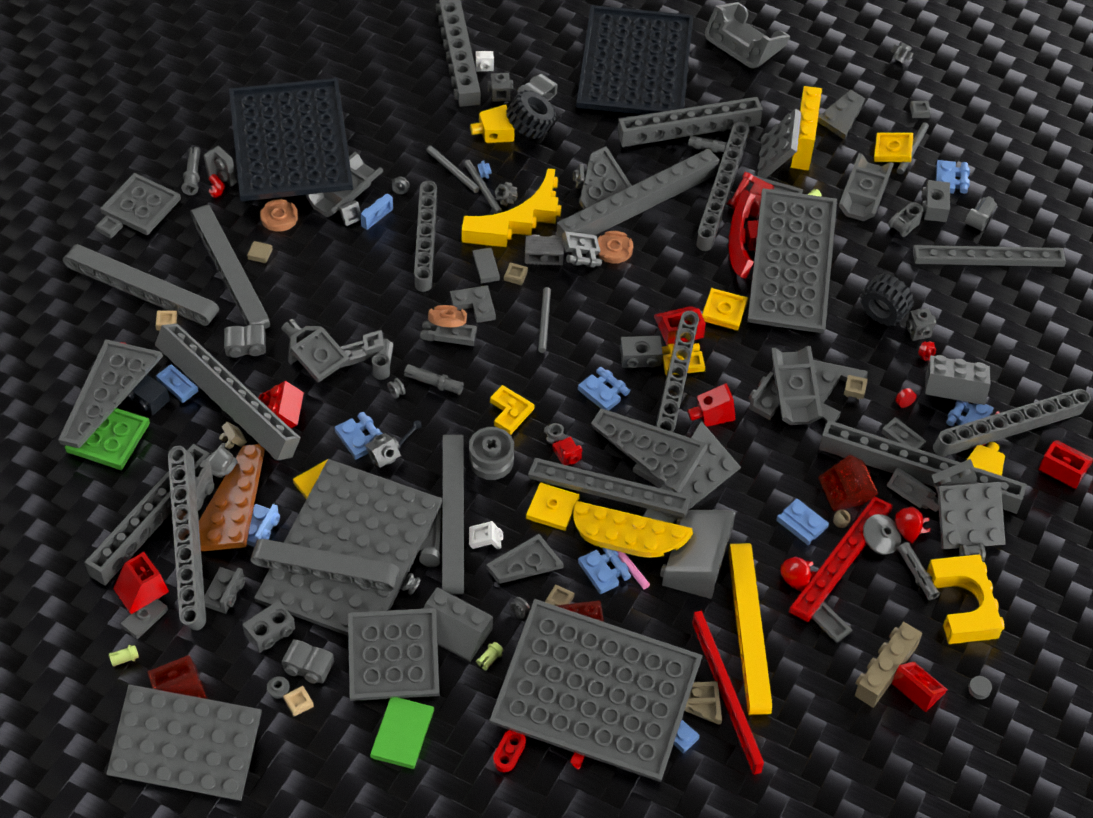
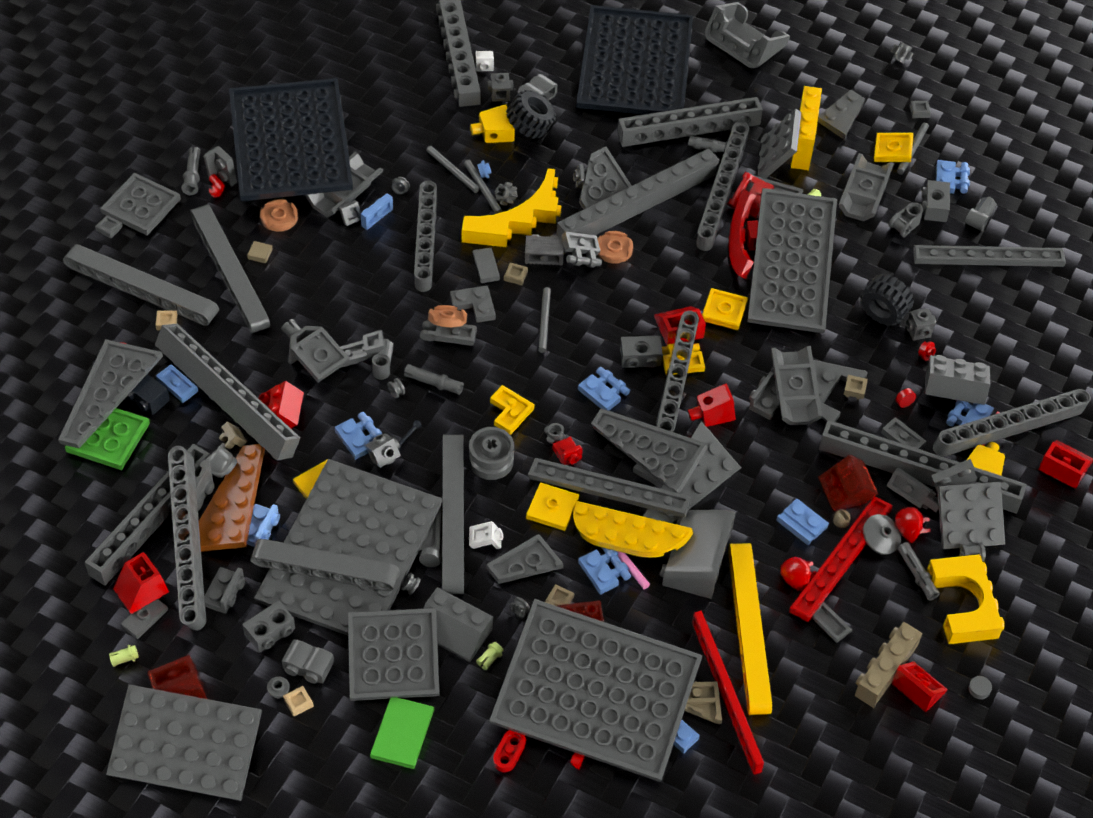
(244, 340): dark grey brick -> none

